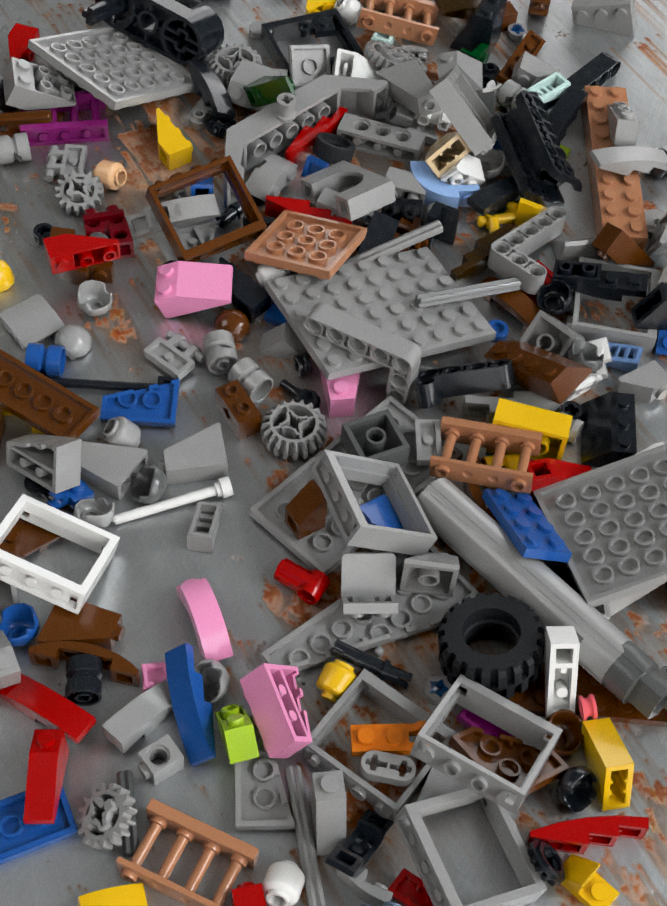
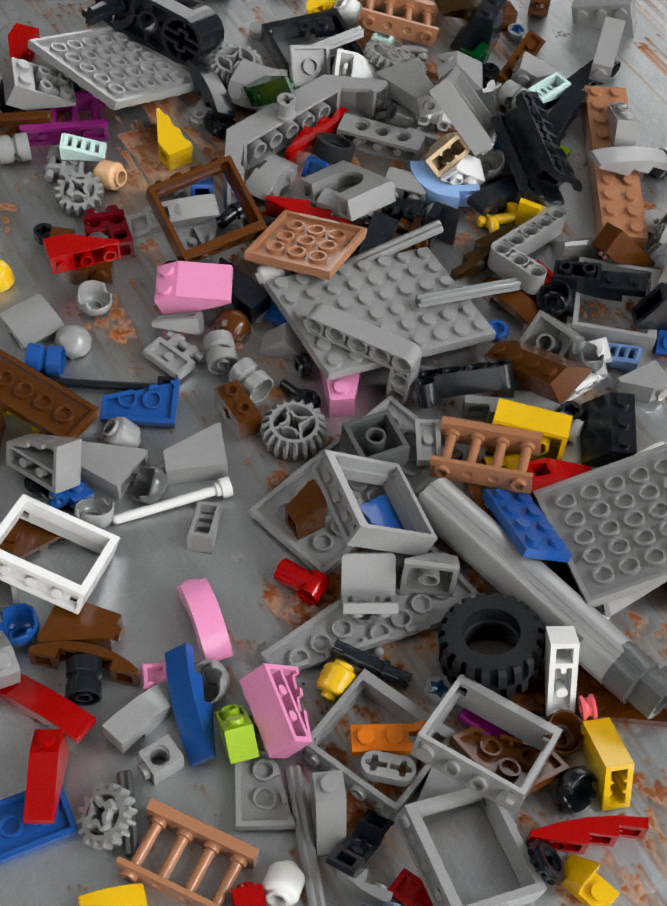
(74, 148): none -> light aqua slope
(181, 322): none -> light grey slope
(342, 38): none -> light grey axle
(607, 50): none -> light grey slope

